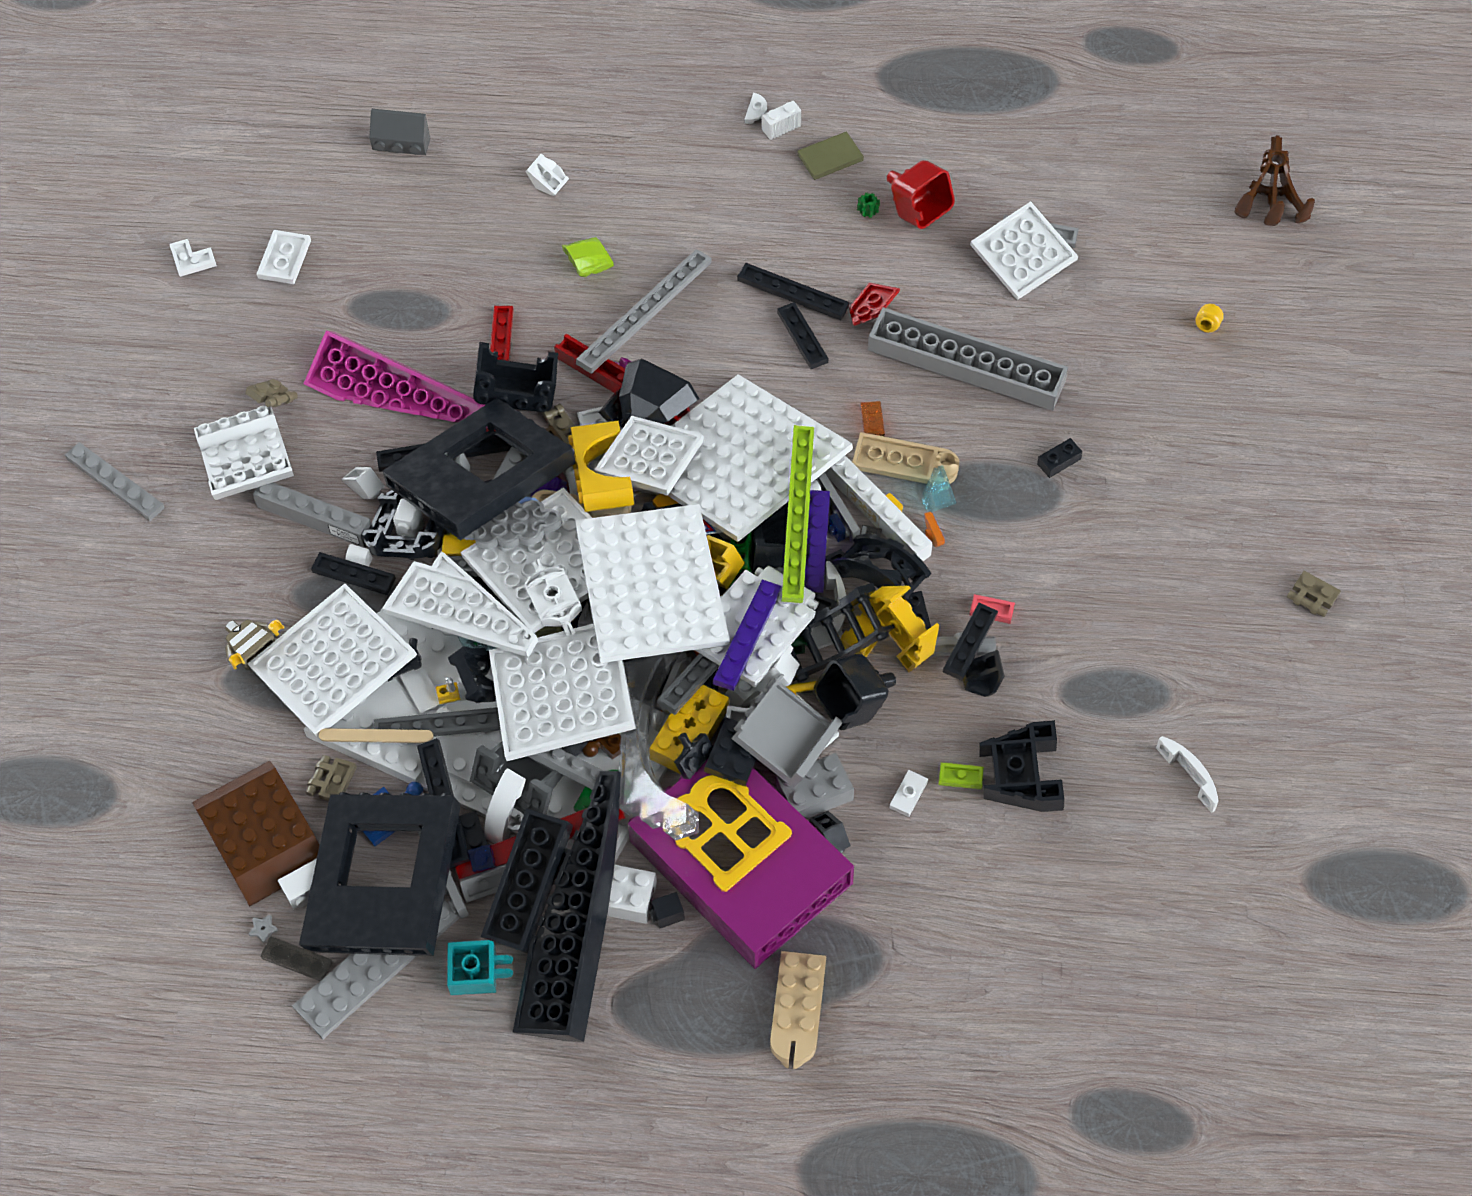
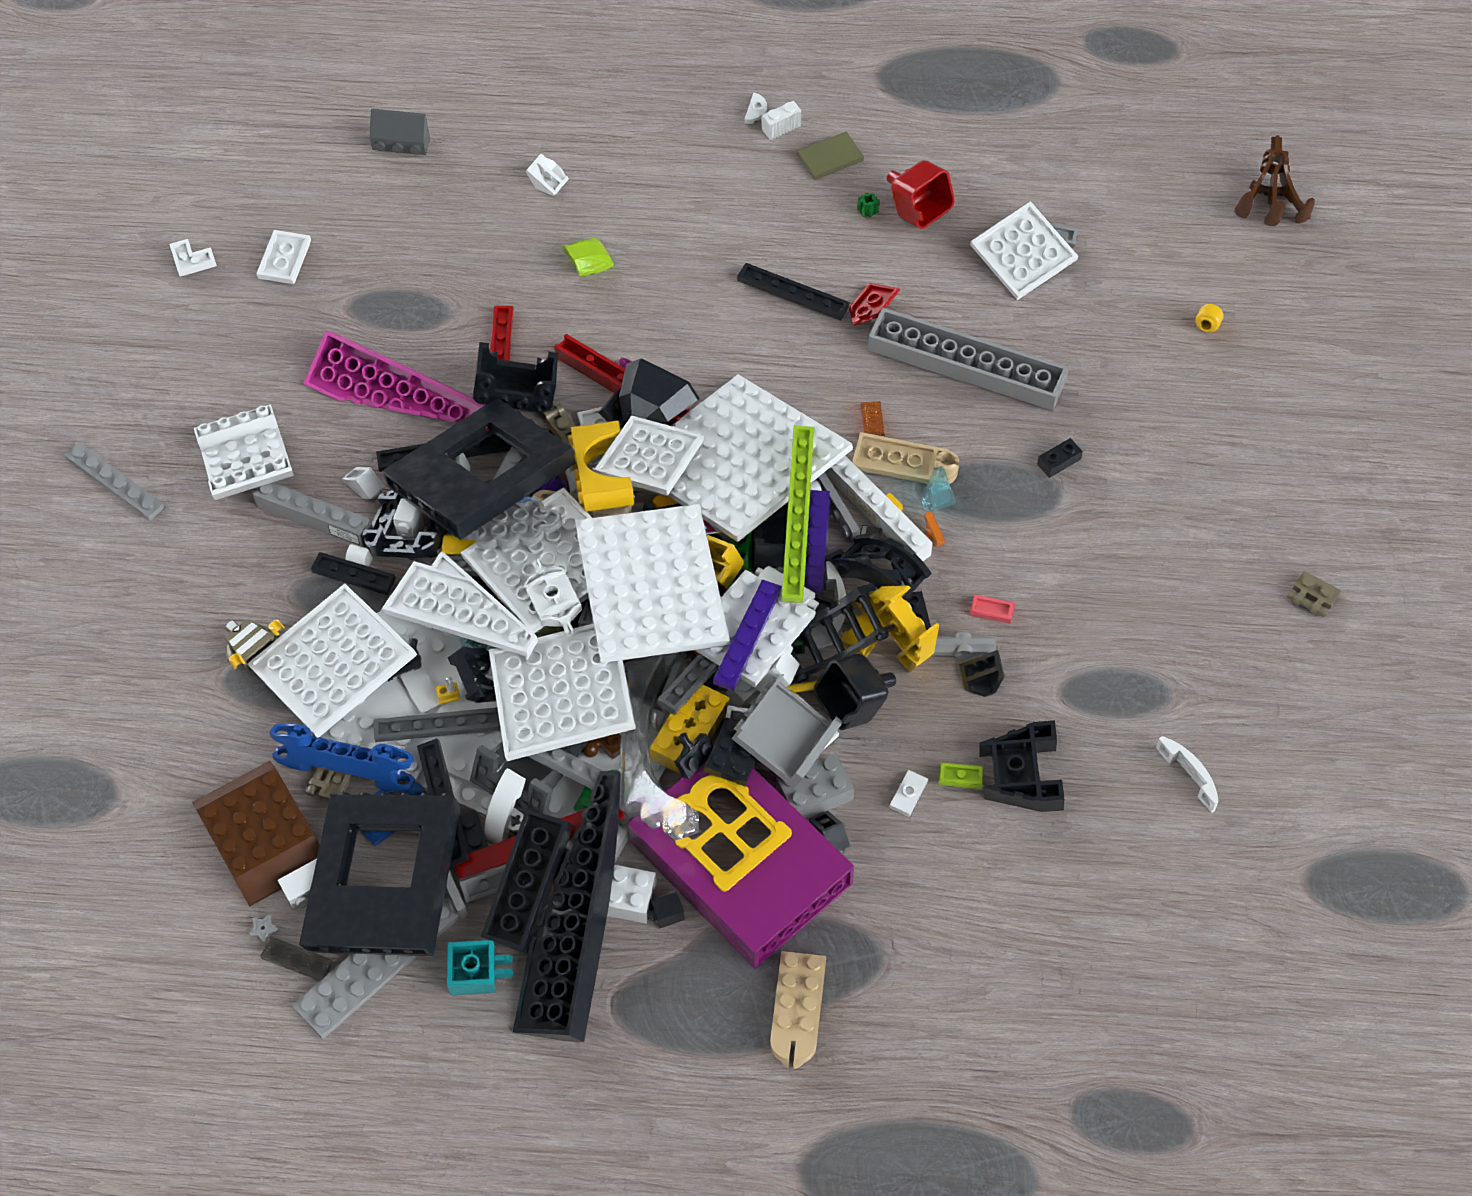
(271, 393): dark tan plate -> none
(375, 735): tan piece -> none
(376, 763): none -> blue piece
(482, 858): clear blue plate -> none
(643, 311): light grey plate -> none
(802, 335): black plate -> none
(836, 527): clear blue plate -> none
(970, 641): black plate -> none

